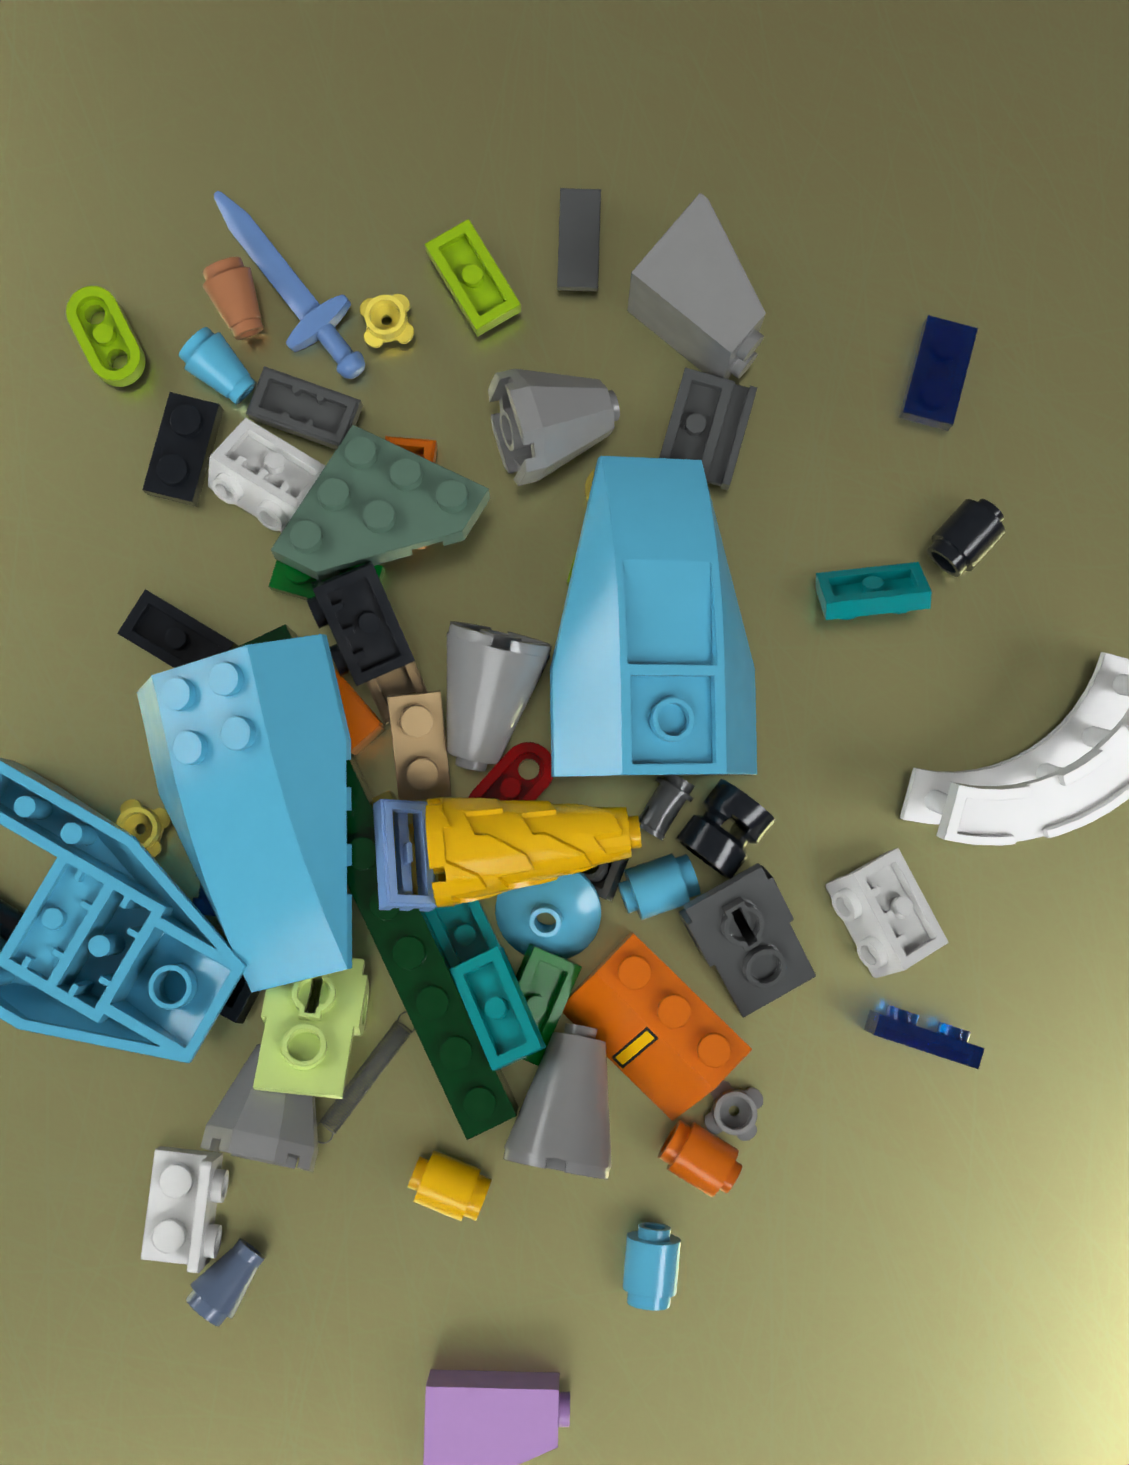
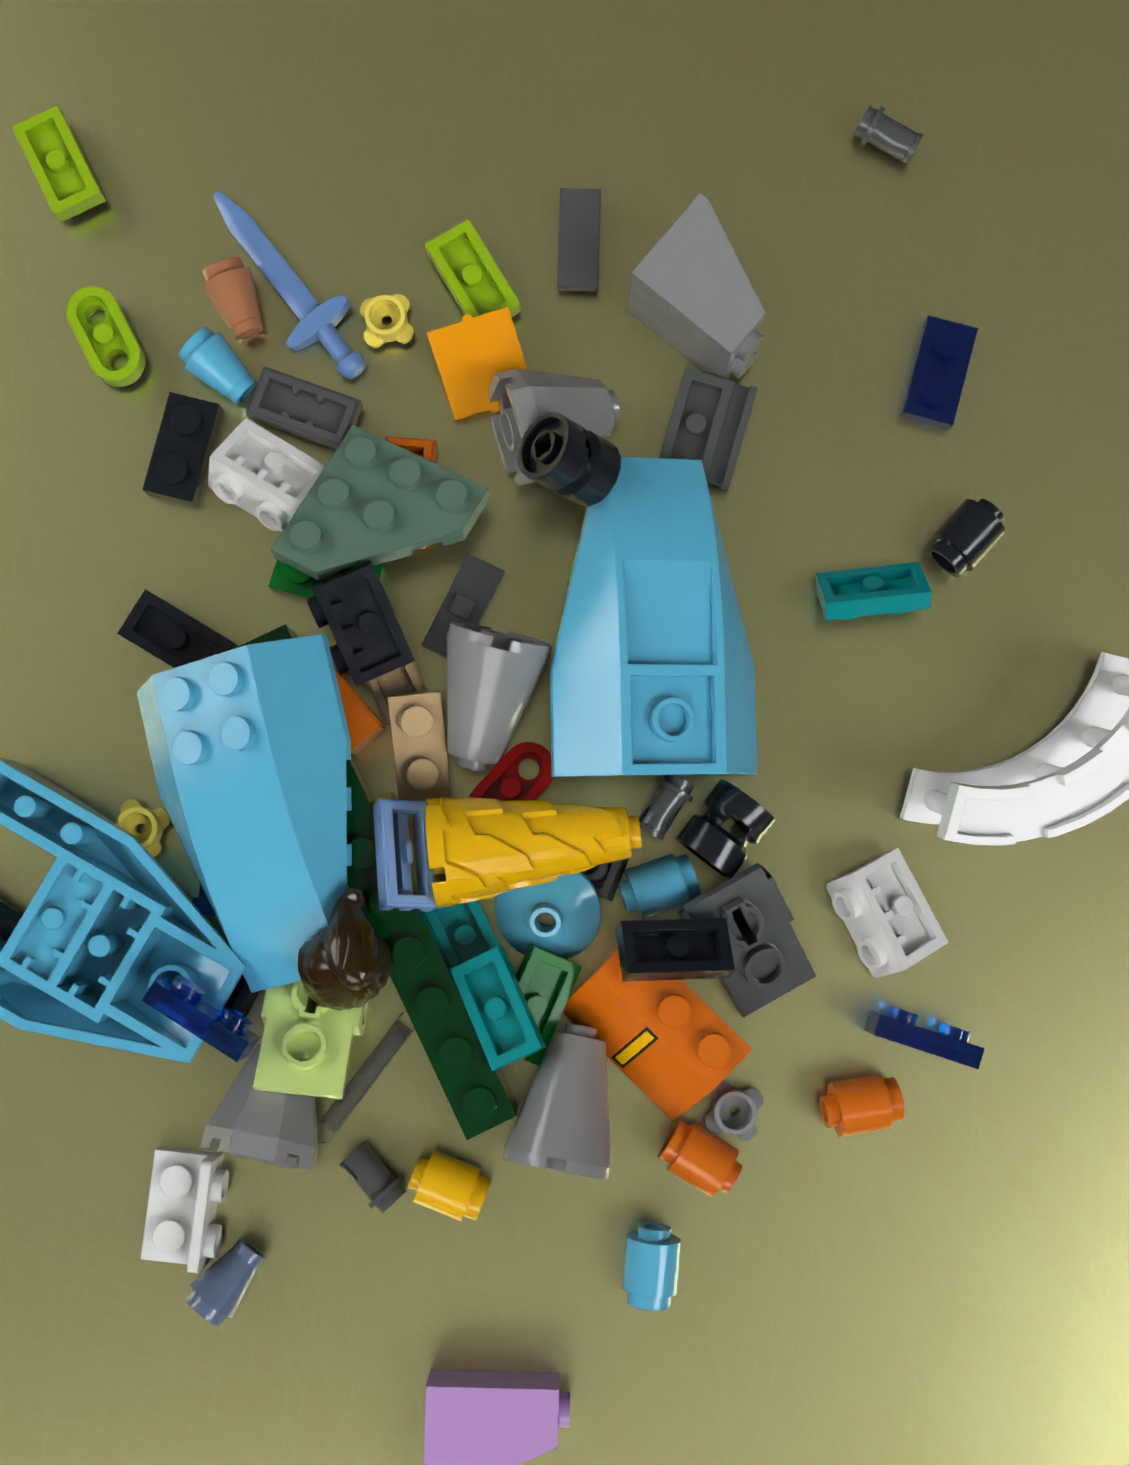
(58, 163): none -> lime plate
(183, 1004): none -> clear blue plate
(345, 960): none -> dark brown hair
(373, 1177): none -> dark grey pin
(465, 600): none -> dark grey piece
(471, 355): none -> light orange piece
(569, 459): none -> black wheel
(674, 949): none -> black plate
(862, 1105): none -> orange brick
(887, 134): none -> dark grey pin

